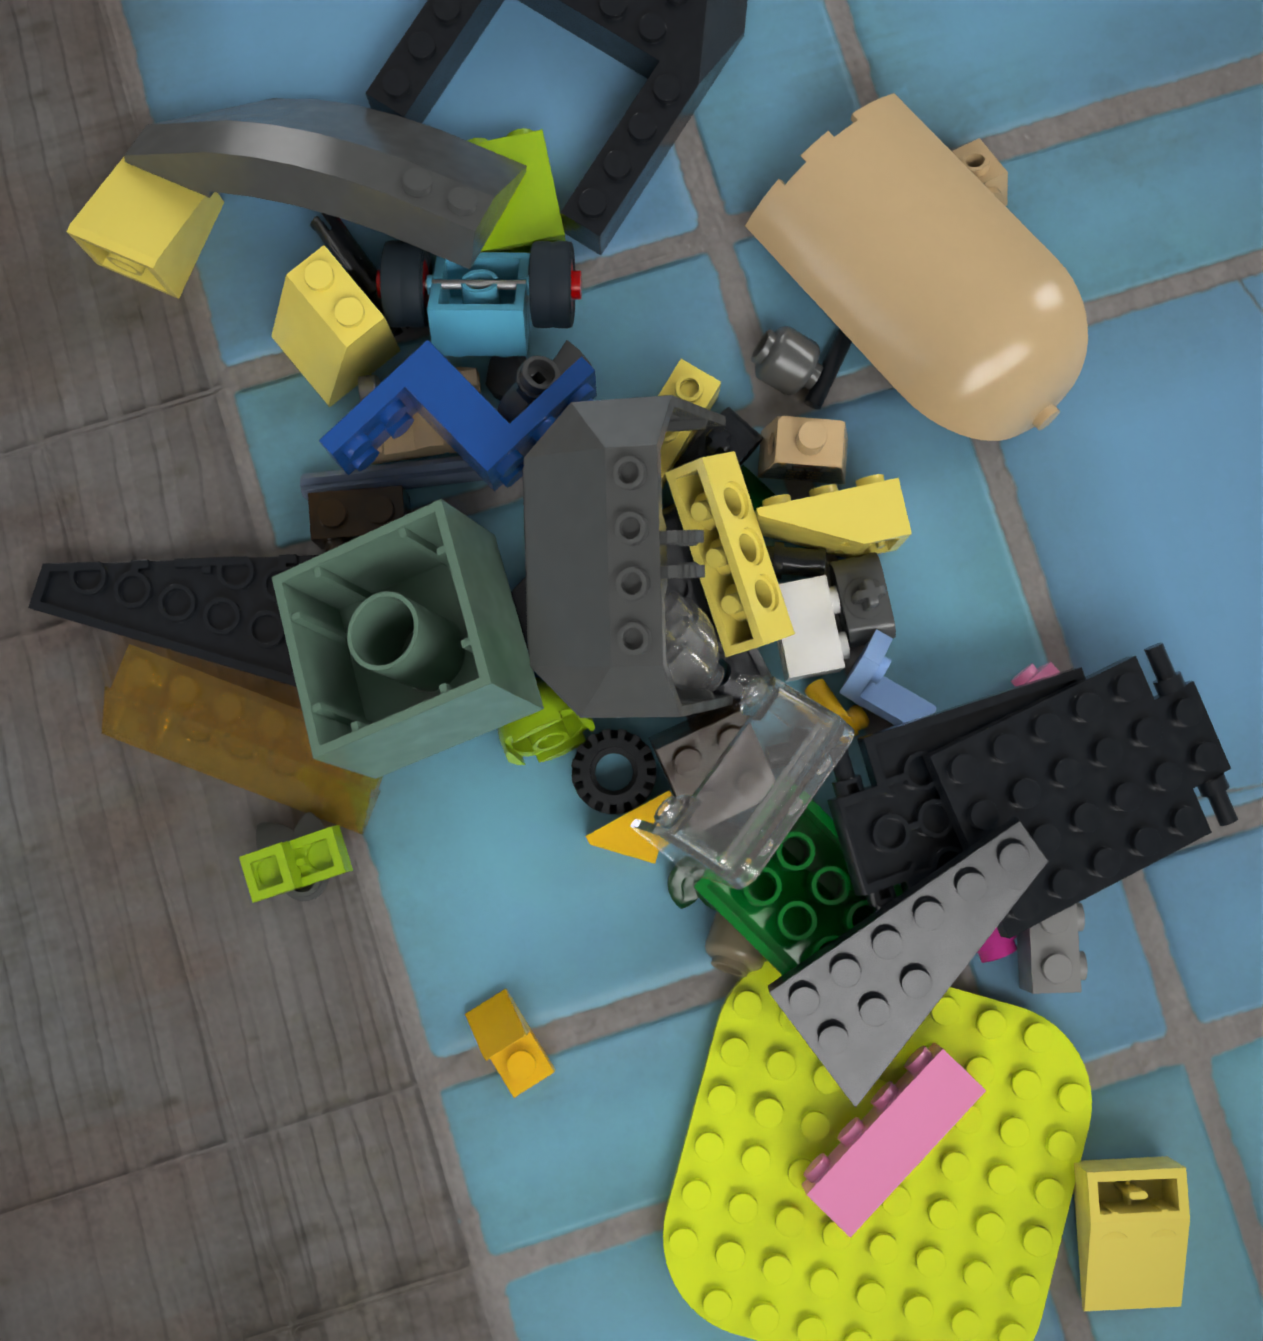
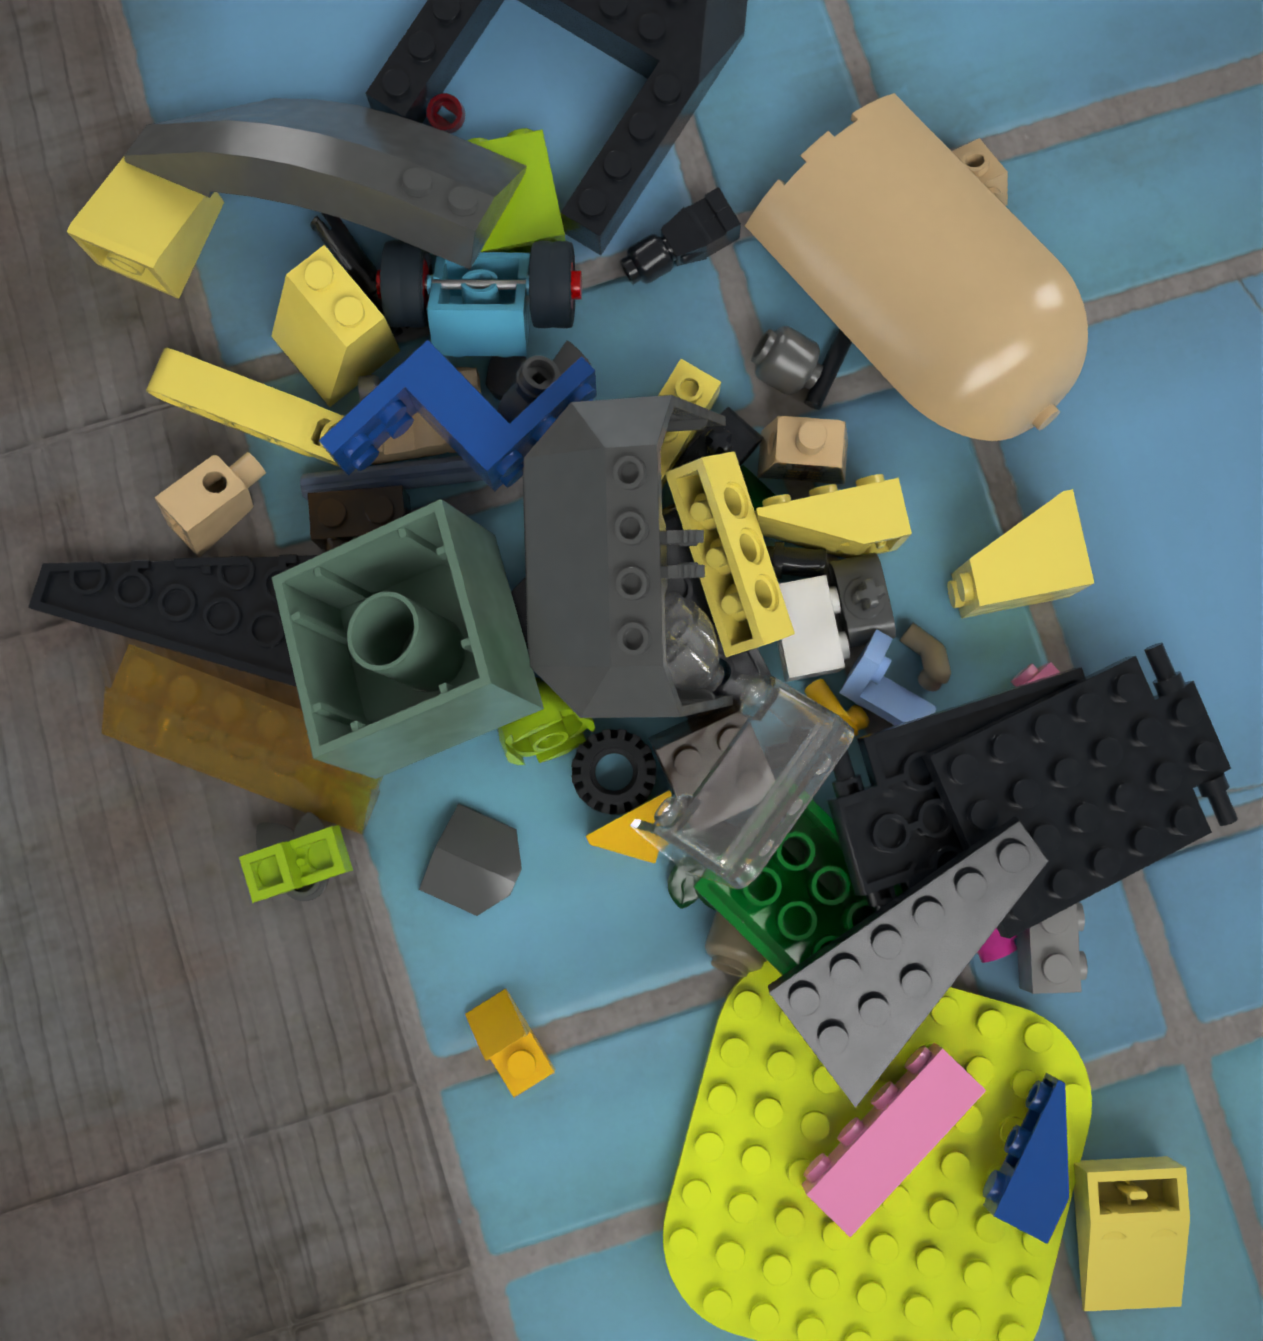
(209, 500): none -> tan torso
(242, 404): none -> light yellow piece
(450, 103): none -> dark red hinge
(473, 862): none -> dark grey slope
(685, 239): none -> black piece
(932, 654): none -> dark tan arm
(1028, 565): none -> light yellow slope
(1034, 1176): none -> blue slope

